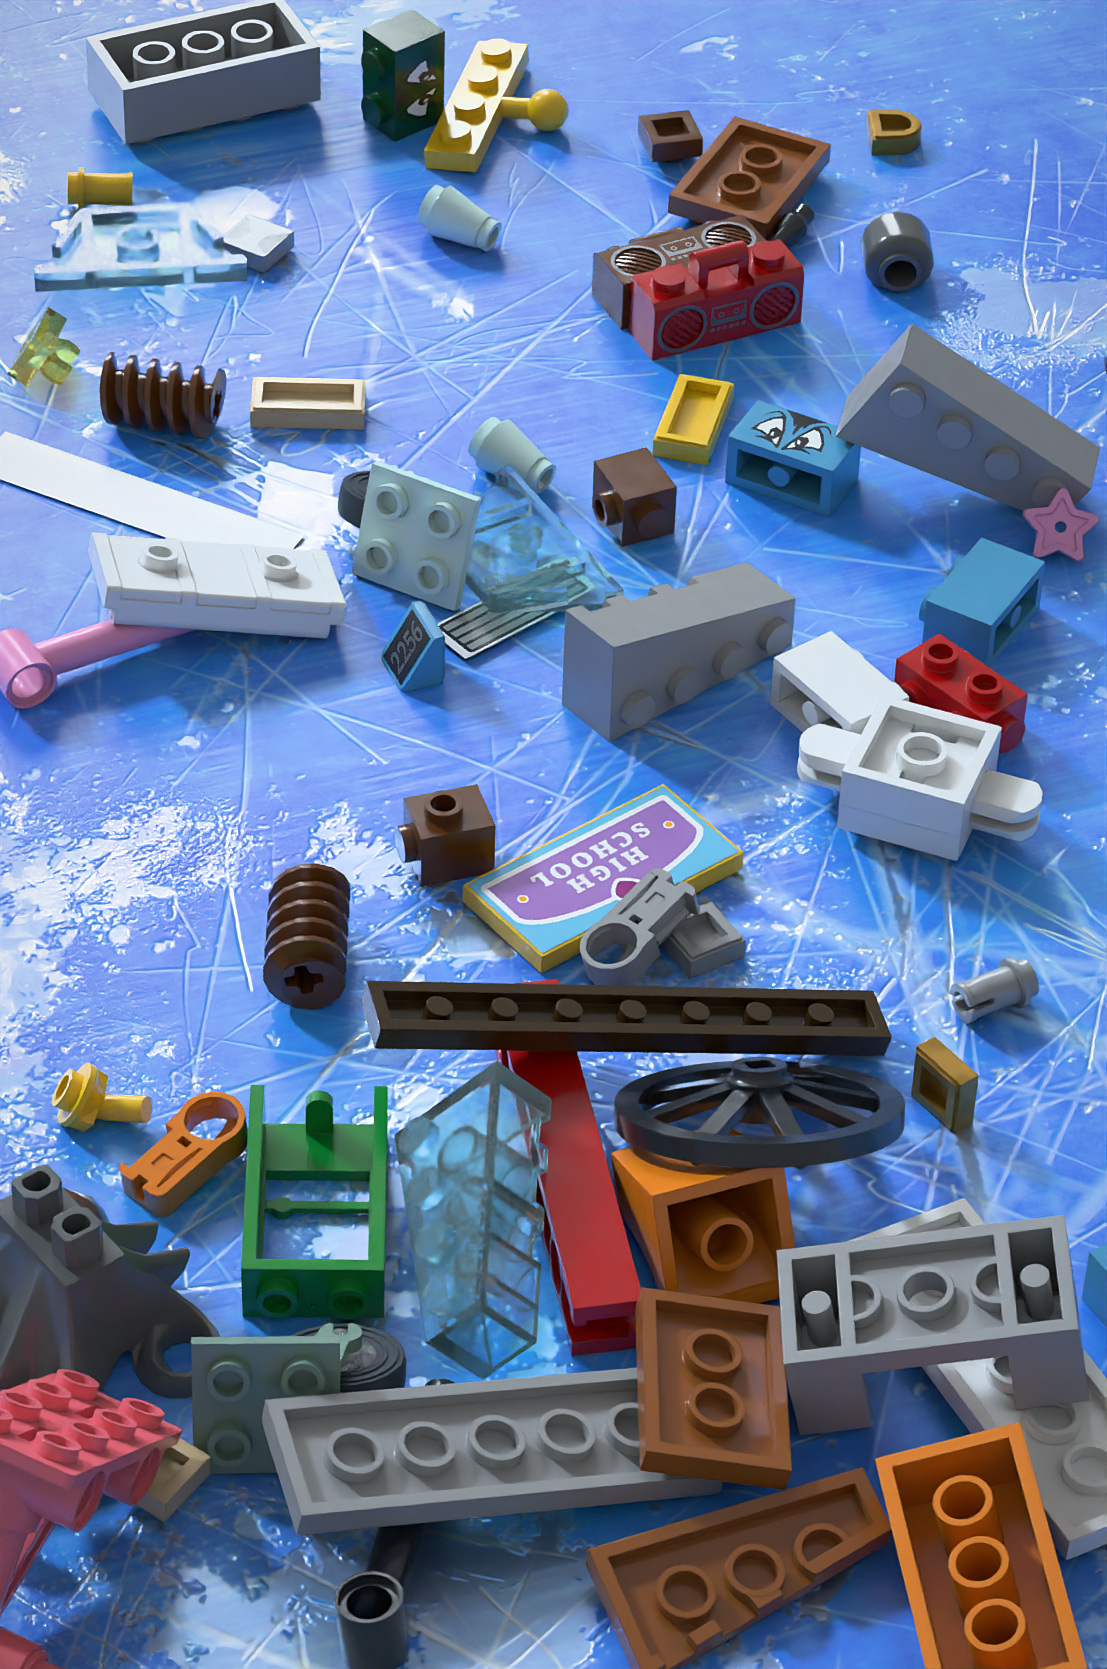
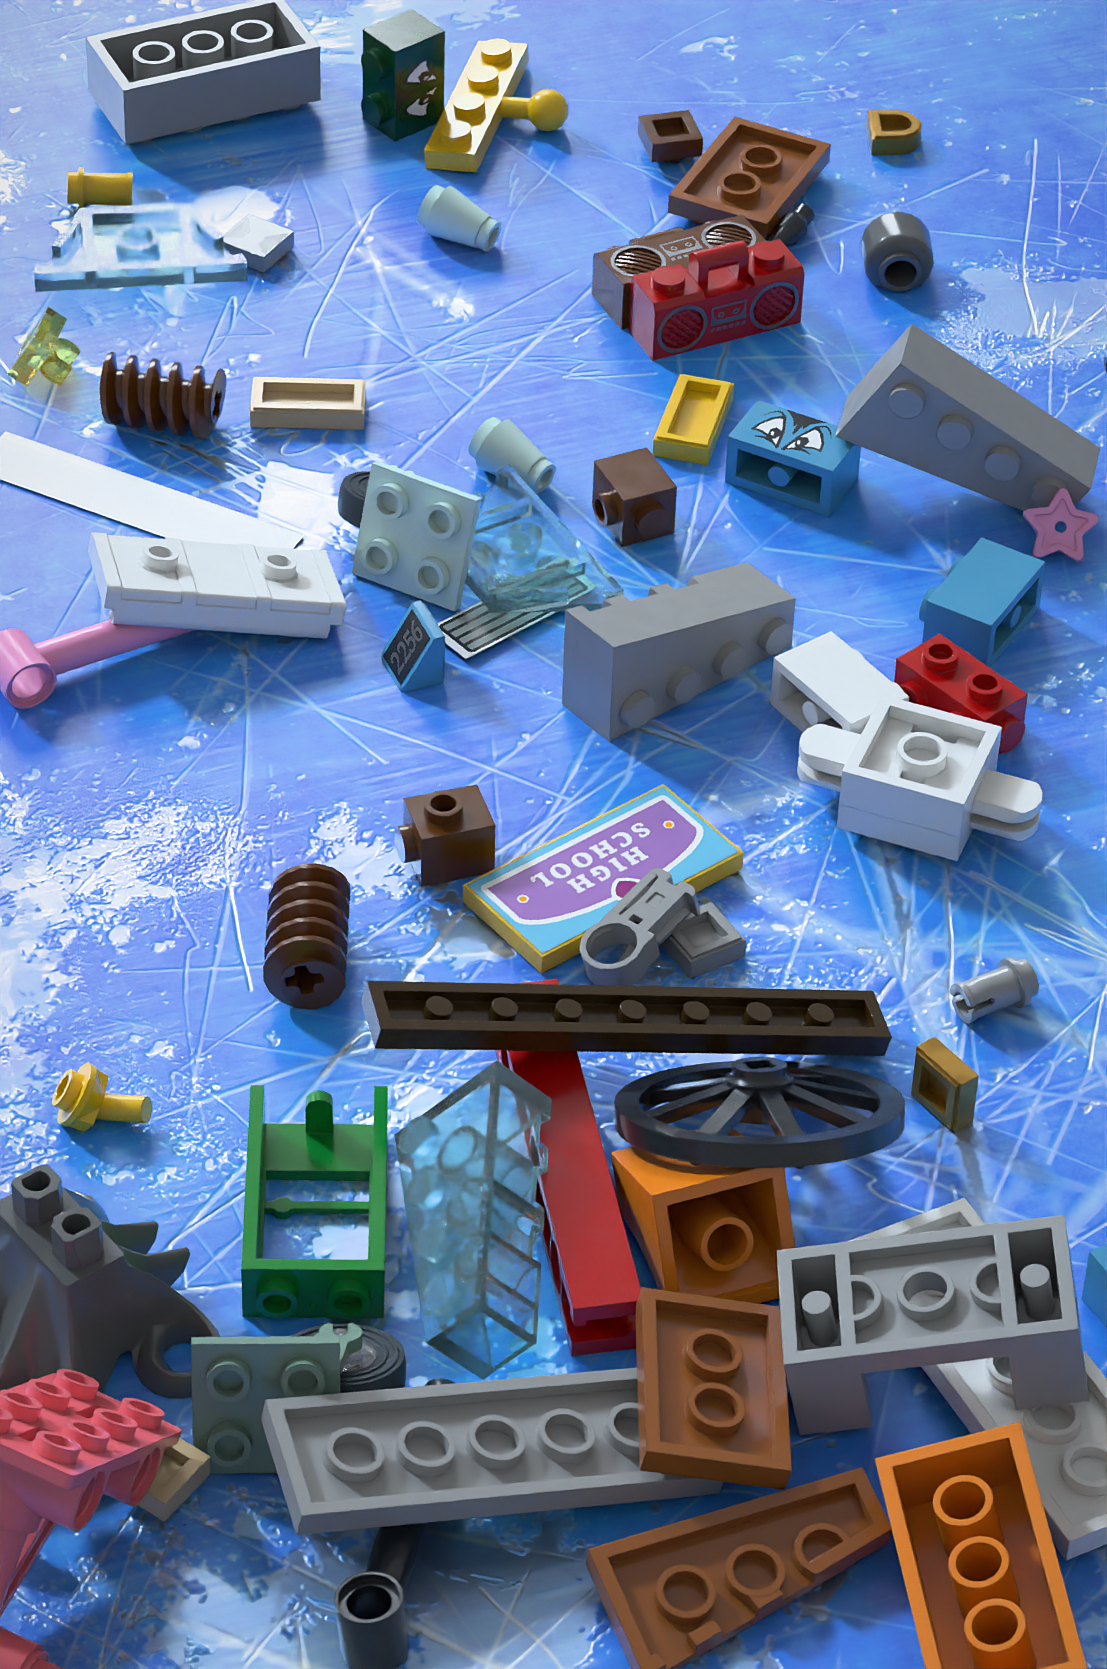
(182, 1161): orange piece -> none

